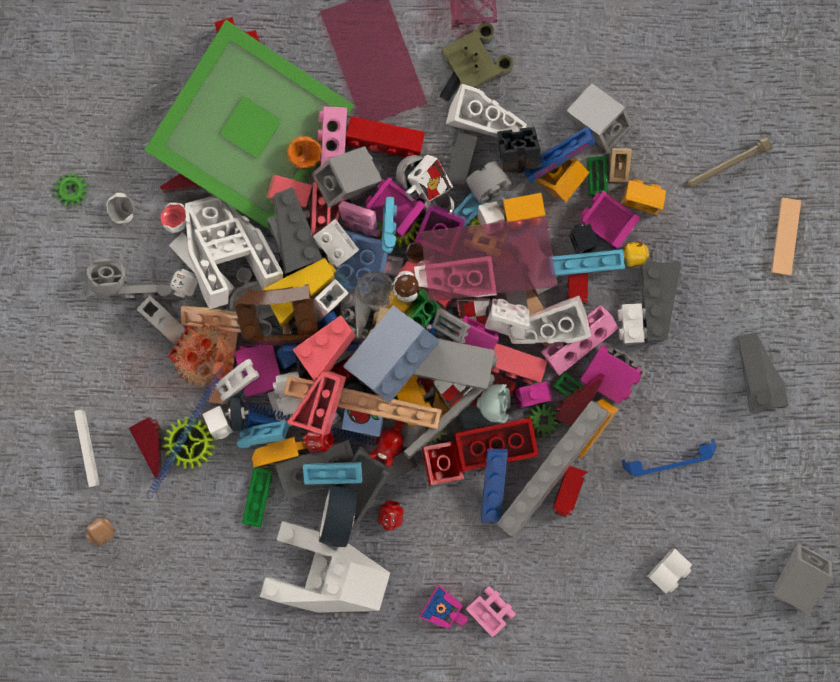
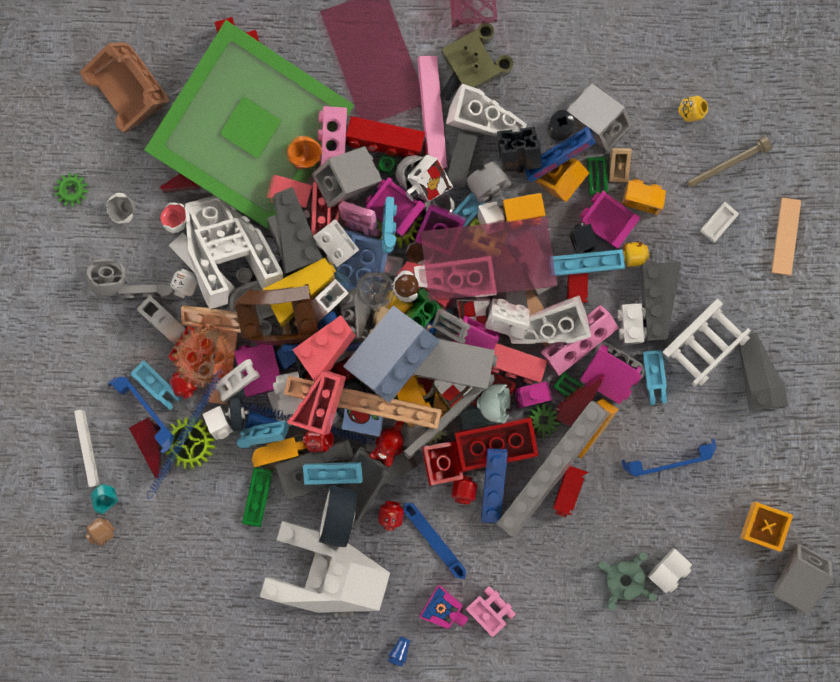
(103, 498): none -> teal piece
(125, 84): none -> nougat windscreen
(153, 383): none -> medium azure hinge
(164, 436): none -> blue piece
(181, 388): none -> red head
(387, 160): none -> green plate
(399, 652): none -> blue cone
(432, 108): none -> bright pink tile
(434, 540): none -> blue piece
(464, 490): none -> red head
(560, 117): none -> black piece
(636, 585): none -> sand green plate
(655, 374): none -> medium azure hinge
(693, 108): none -> yellow head
(713, 311): none -> white fence
(719, 222): none -> white tile
(766, 526): none -> light orange brick

